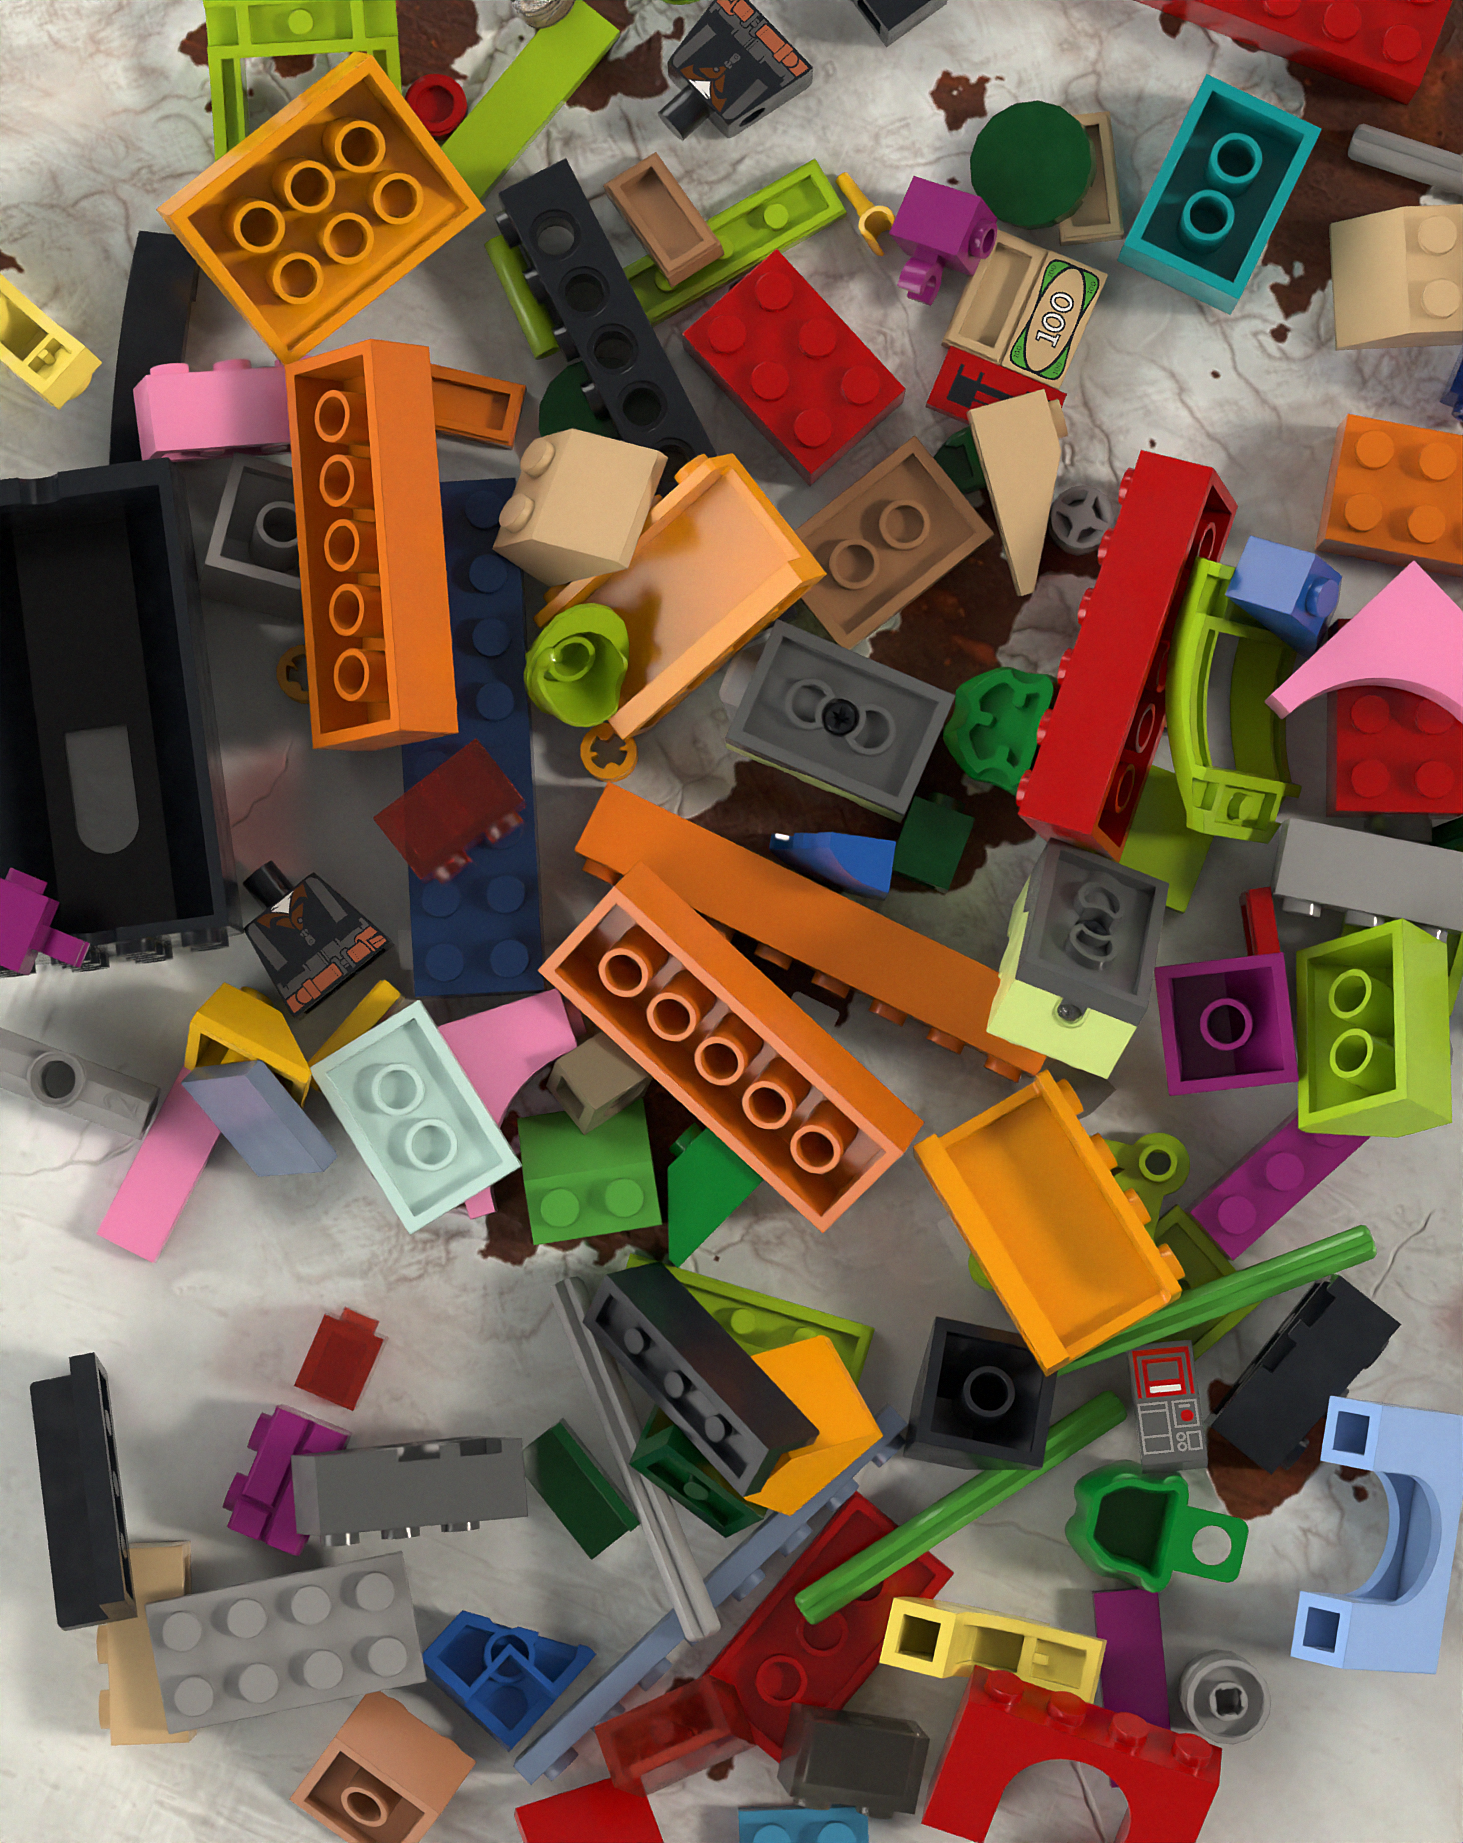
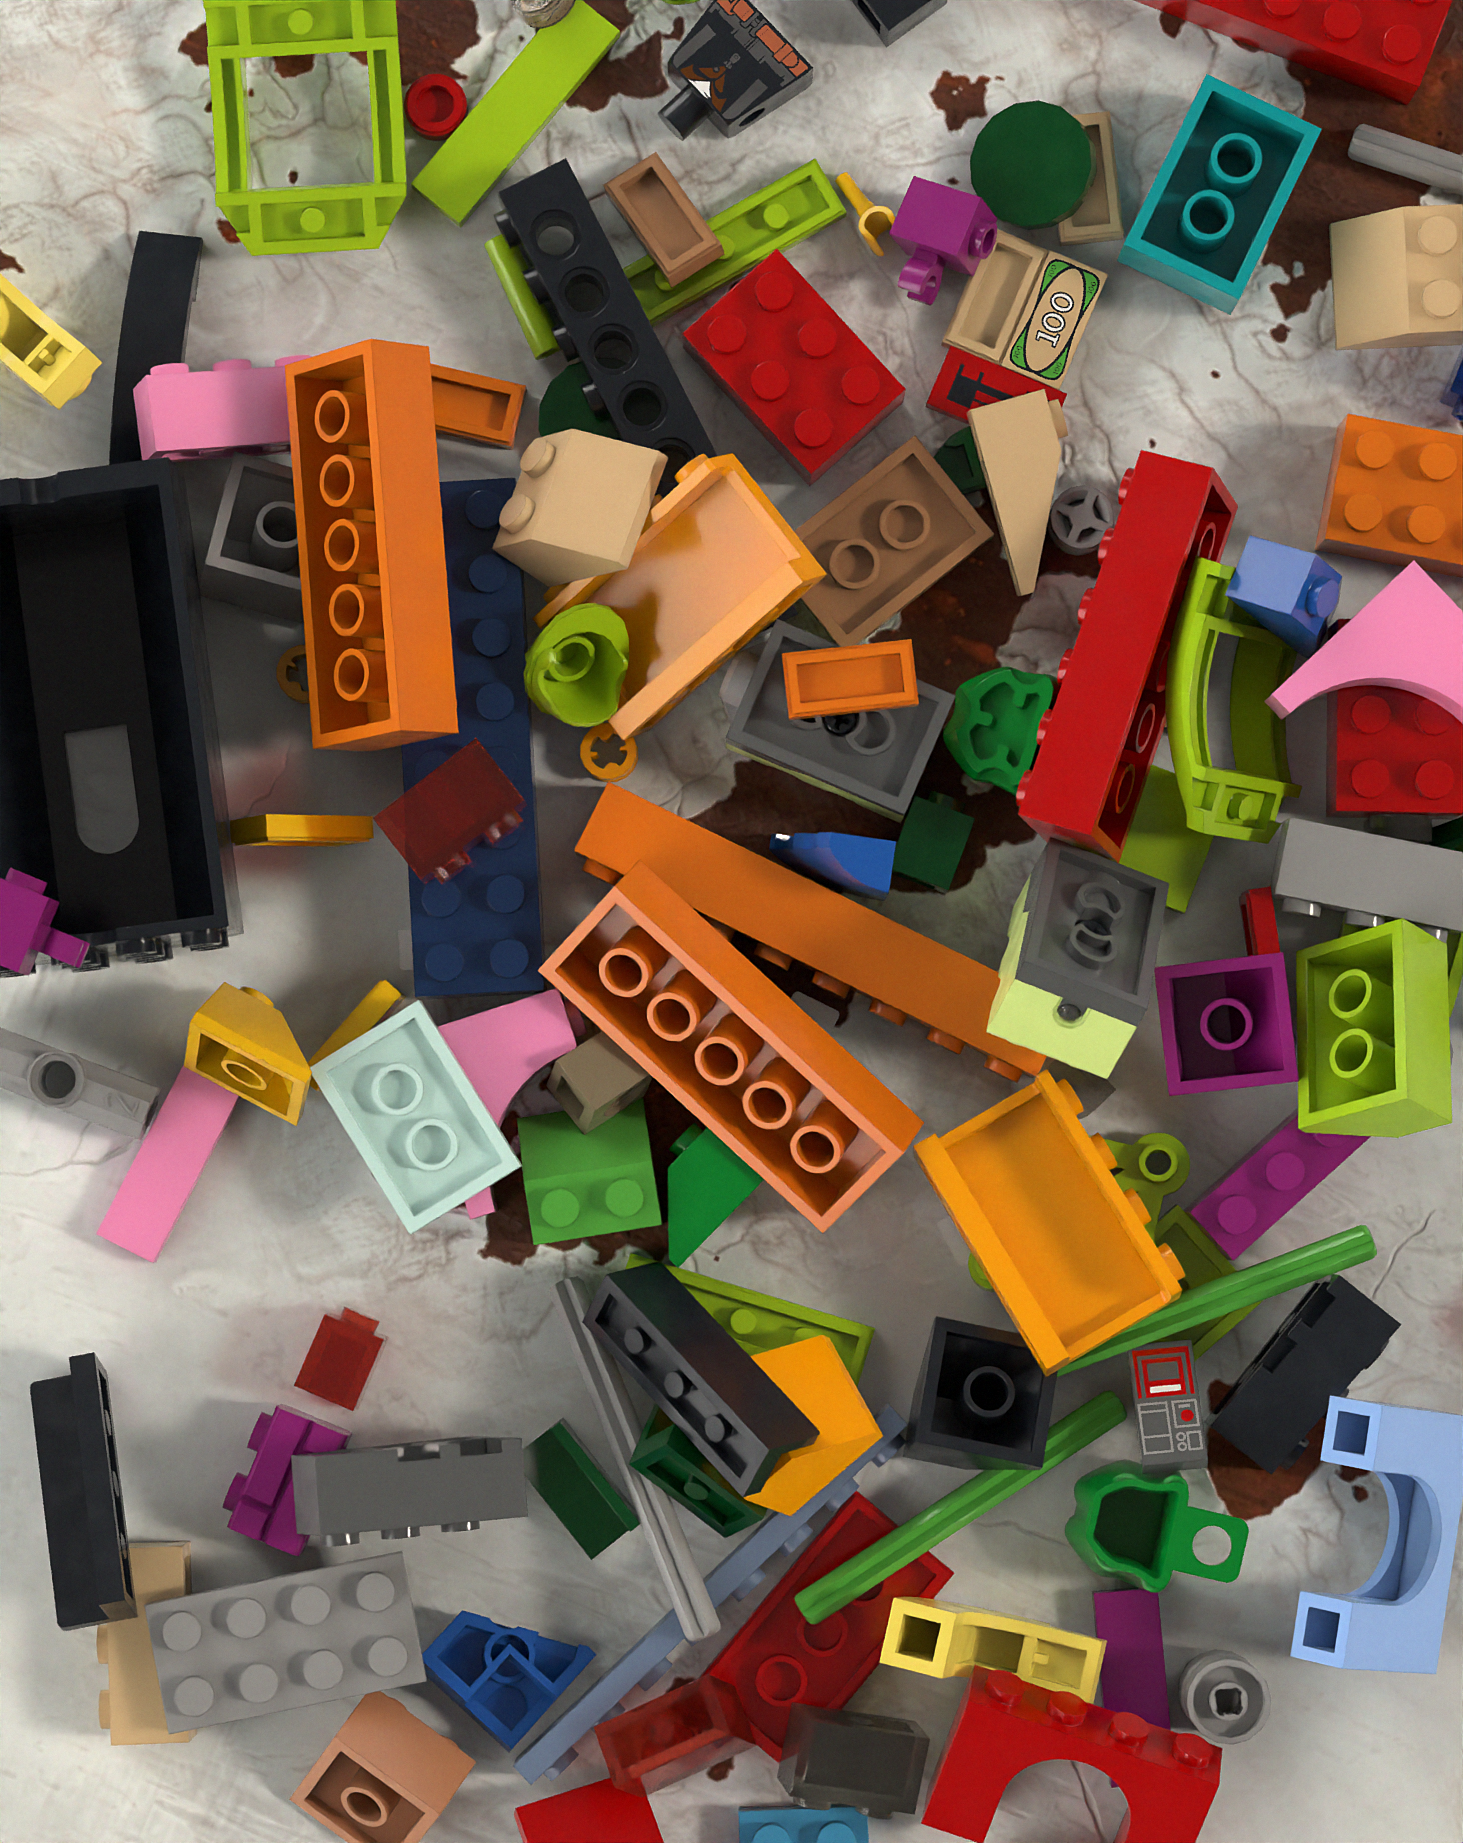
(260, 1118): sand blue tile -> none
(301, 830): none -> yellow tile
(309, 938): torso -> none
(322, 208): light orange slope -> none
(850, 679): none -> orange tile

